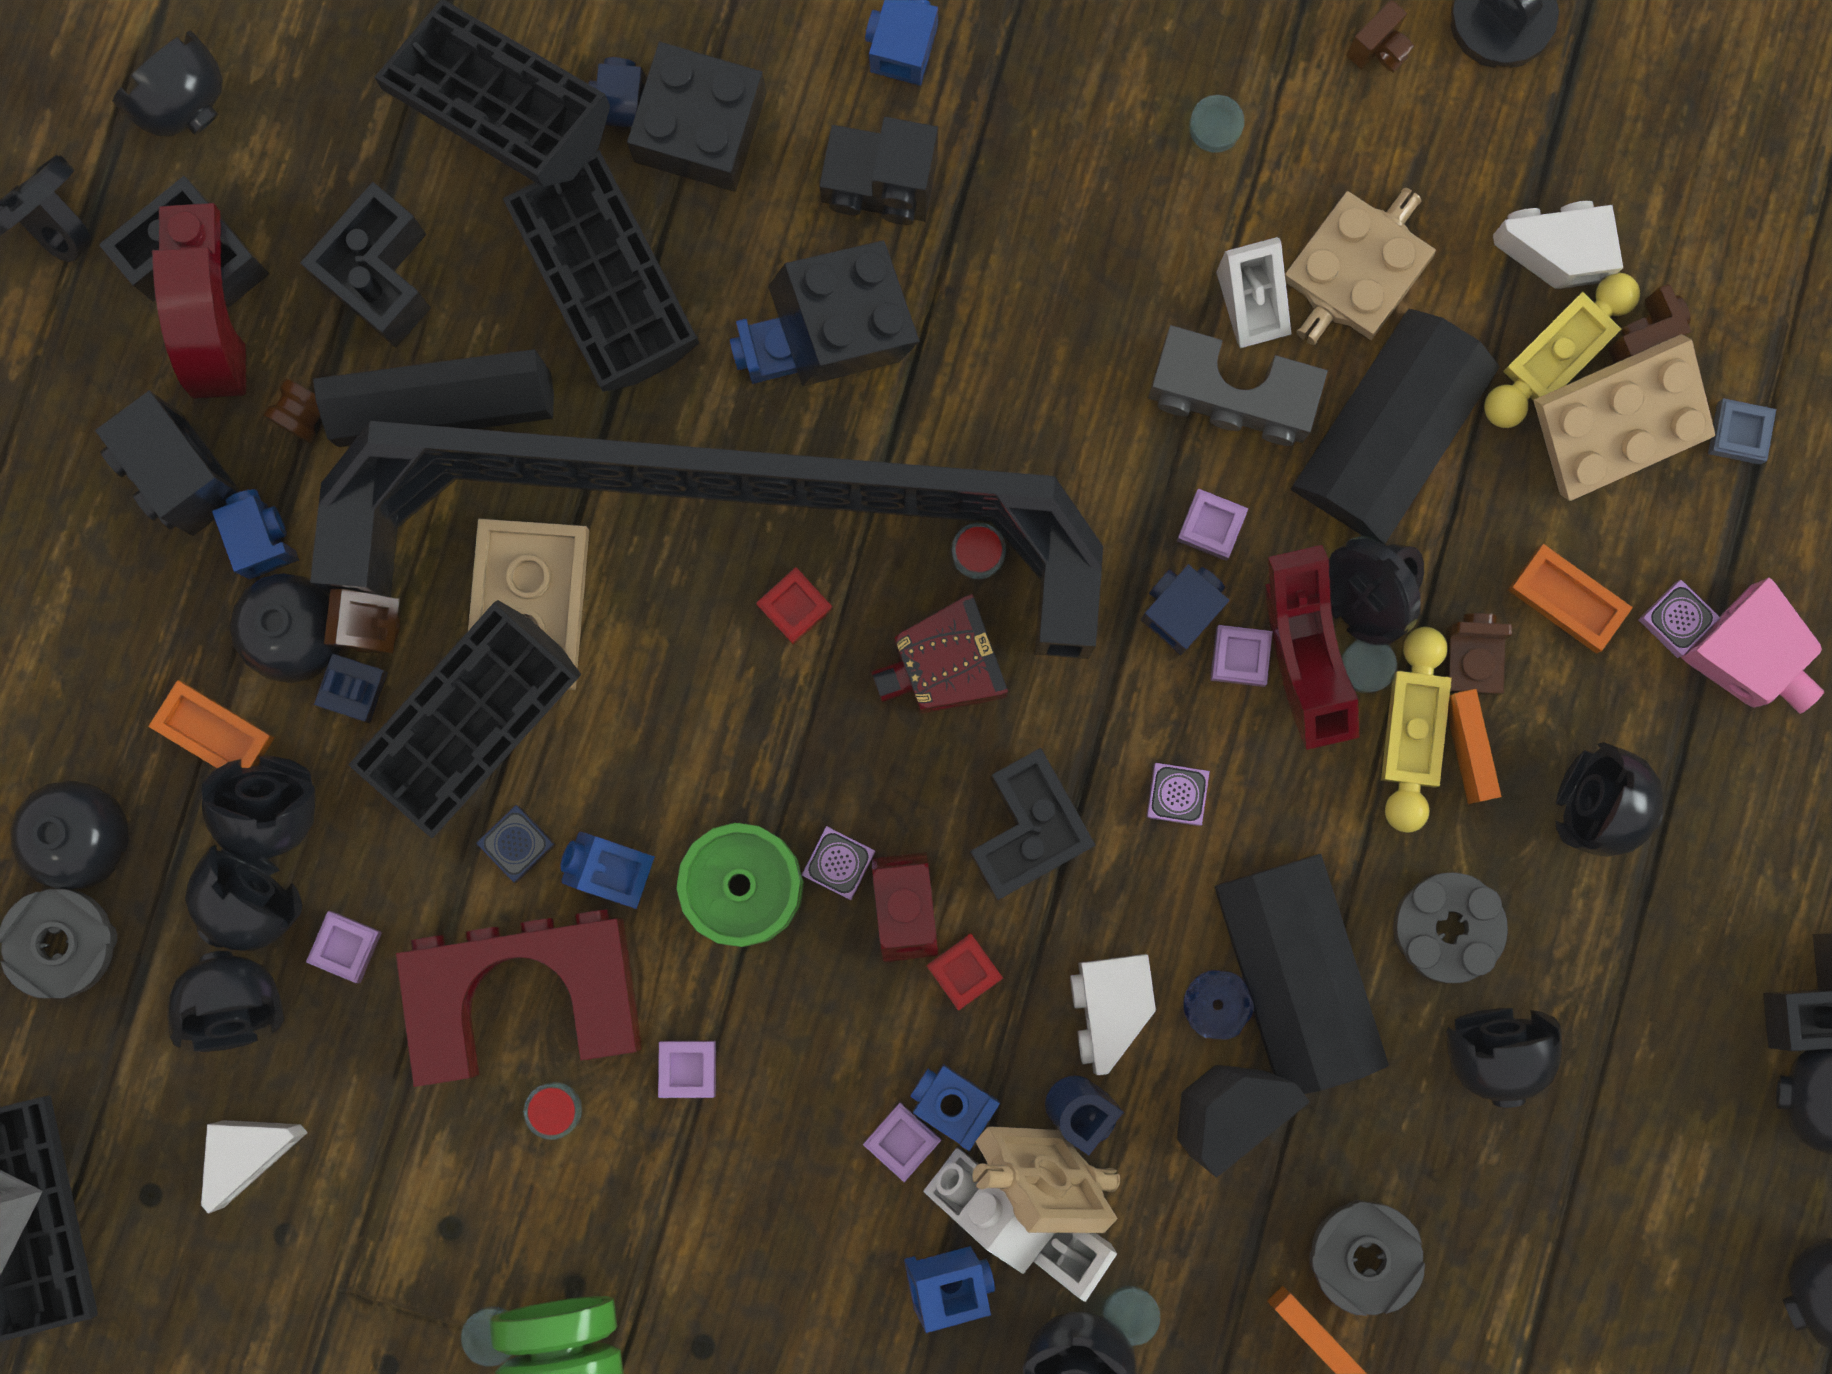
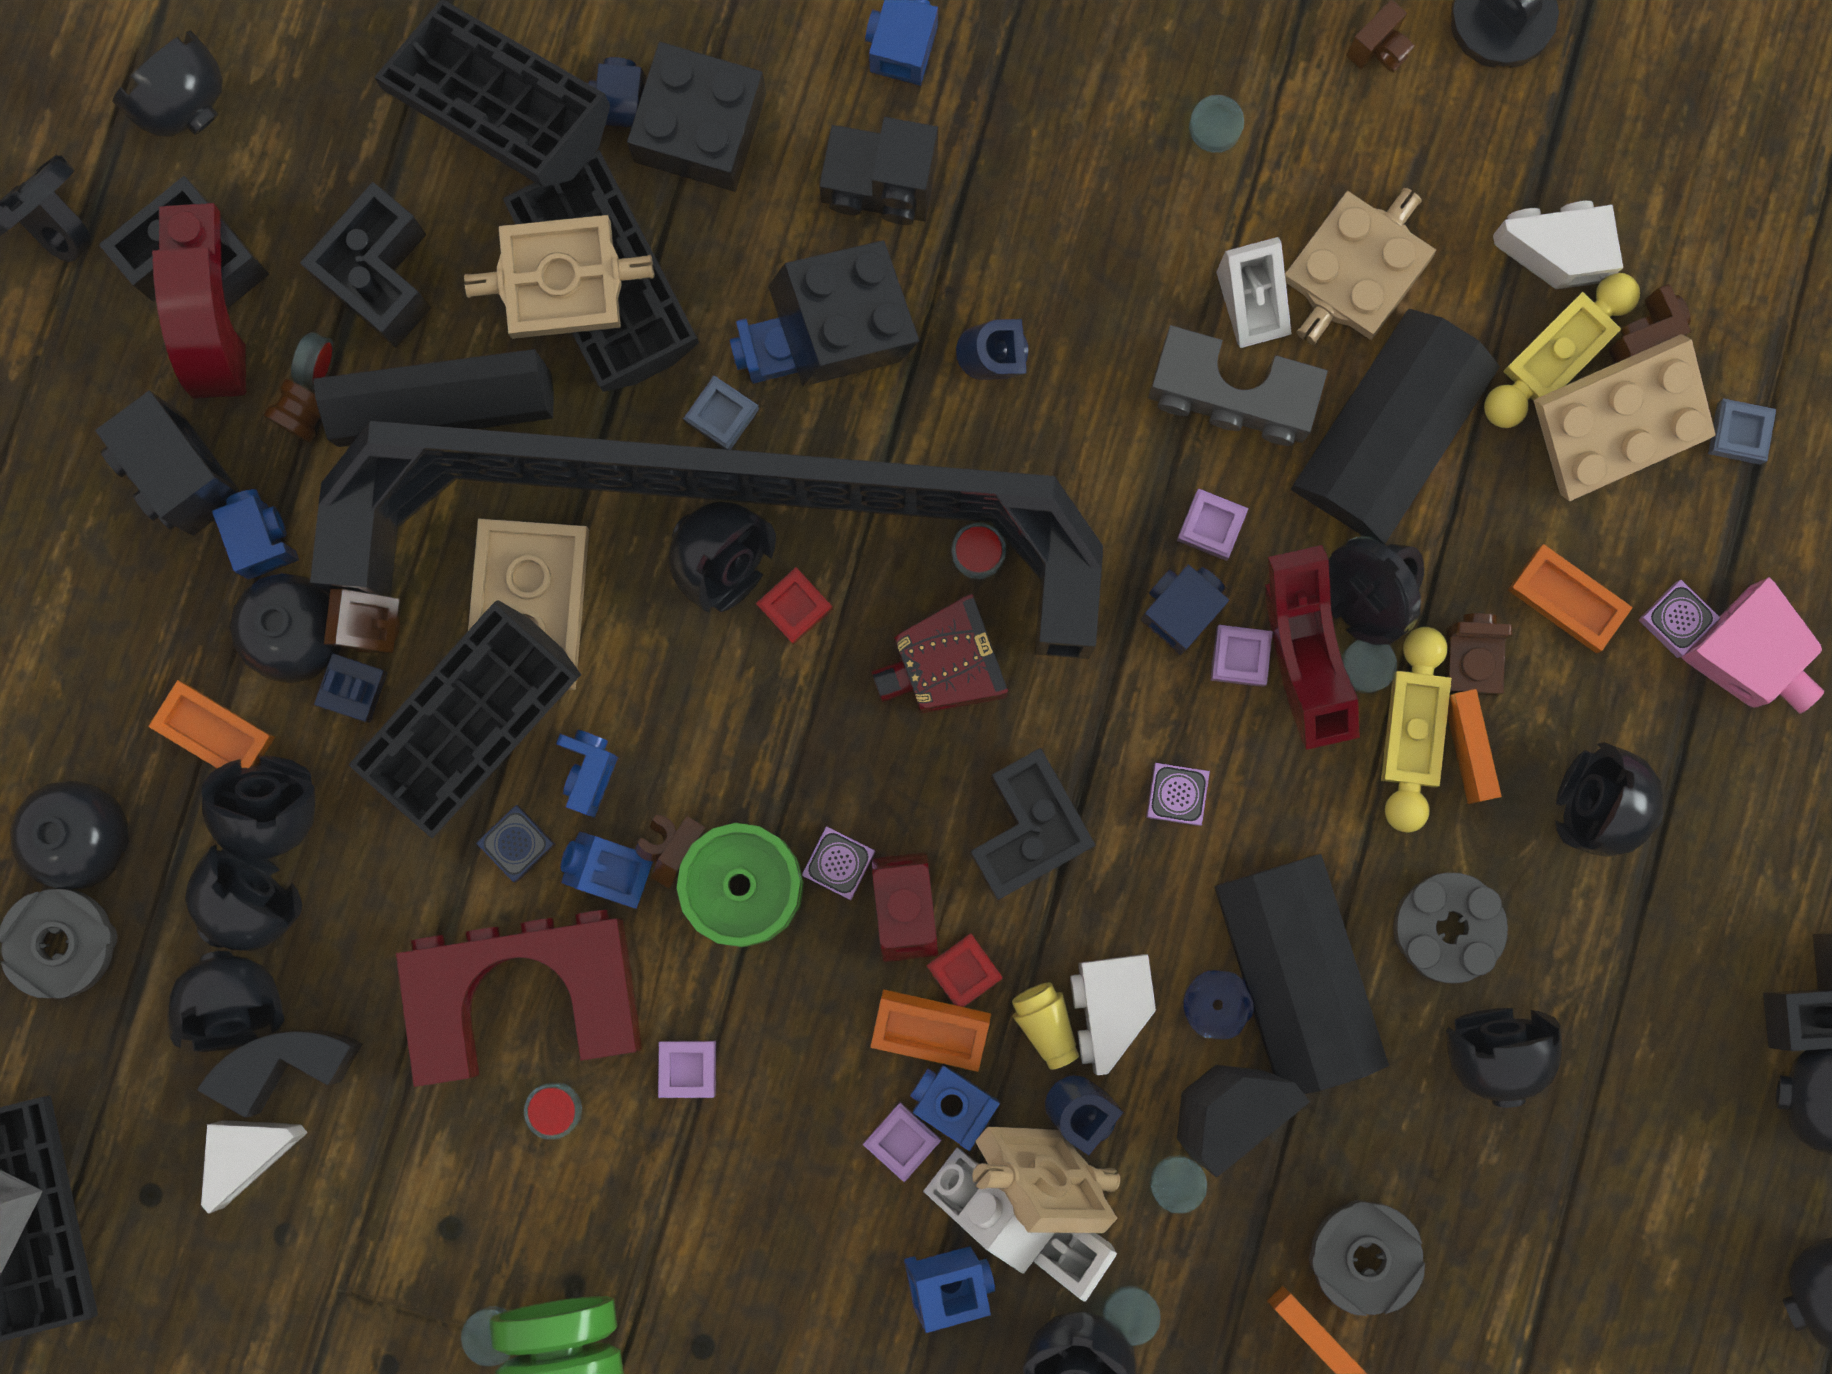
(252, 1071): none -> black brick
(311, 359): none -> clear light blue tile
(344, 947): lavender tile -> none
(559, 276): none -> tan plate
(587, 782): none -> blue bracket
(672, 850): none -> reddish brown tile
(717, 554): none -> black cylinder
(721, 413): none -> sand blue tile
(930, 1030): none -> orange tile
(993, 350): none -> dark blue plate
(1046, 1023): none -> light yellow cone
(1178, 1184): none -> clear light blue tile

